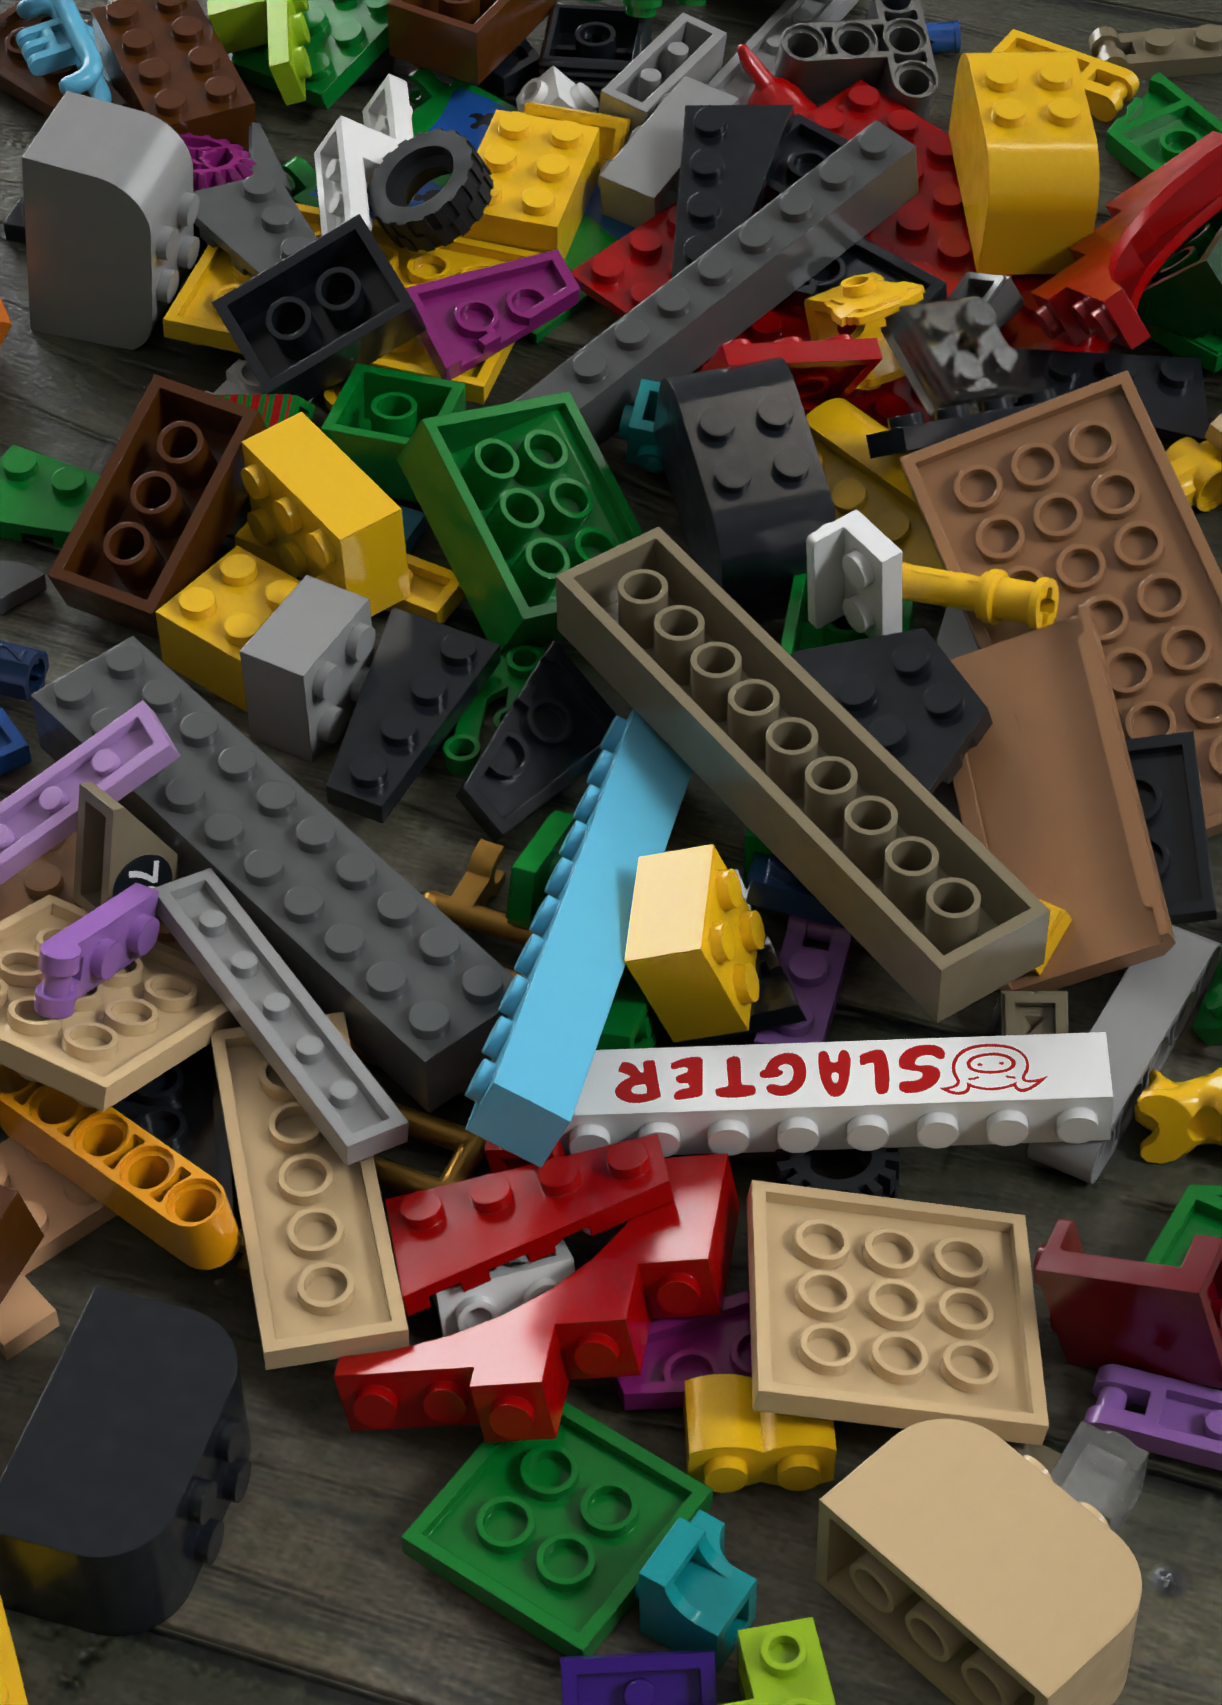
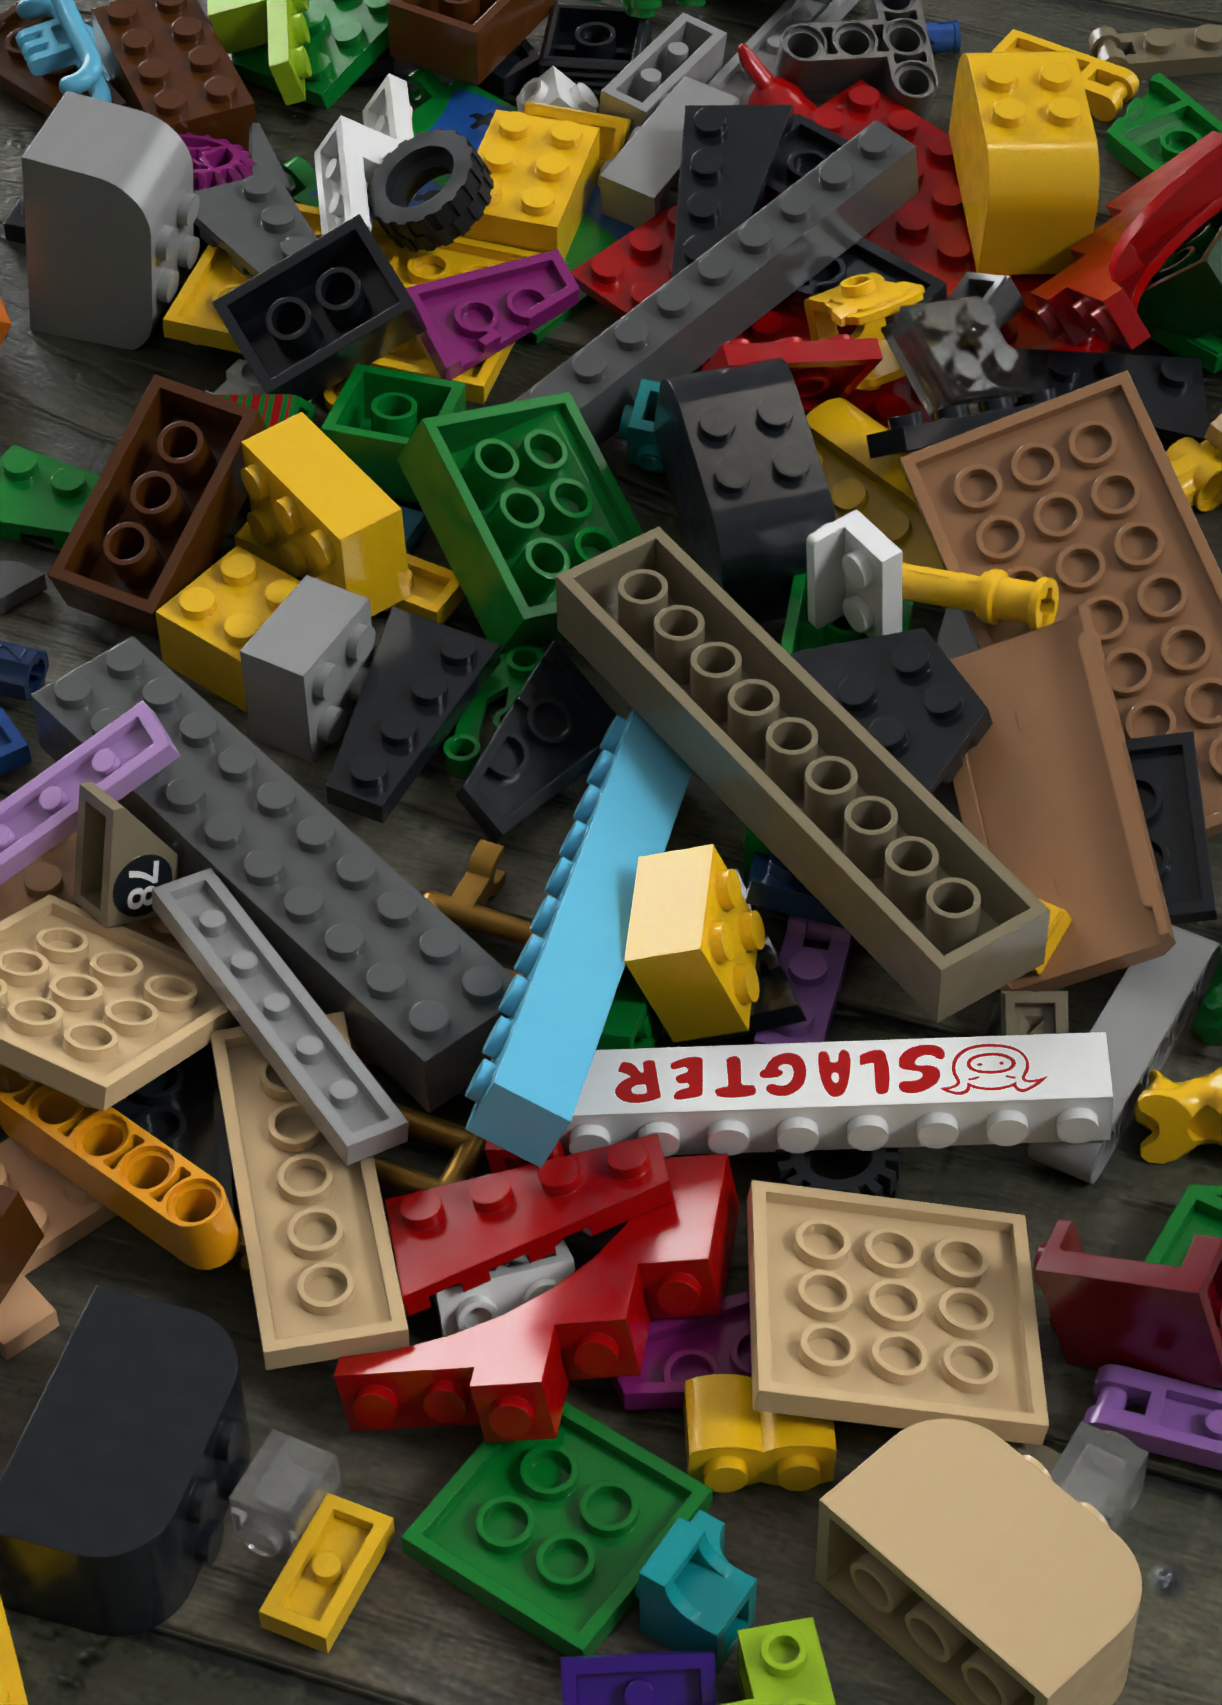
(95, 949): medium lavender plate -> none
(282, 1494): none -> clear brick
(327, 1573): none -> yellow plate
(534, 869): green plate -> none

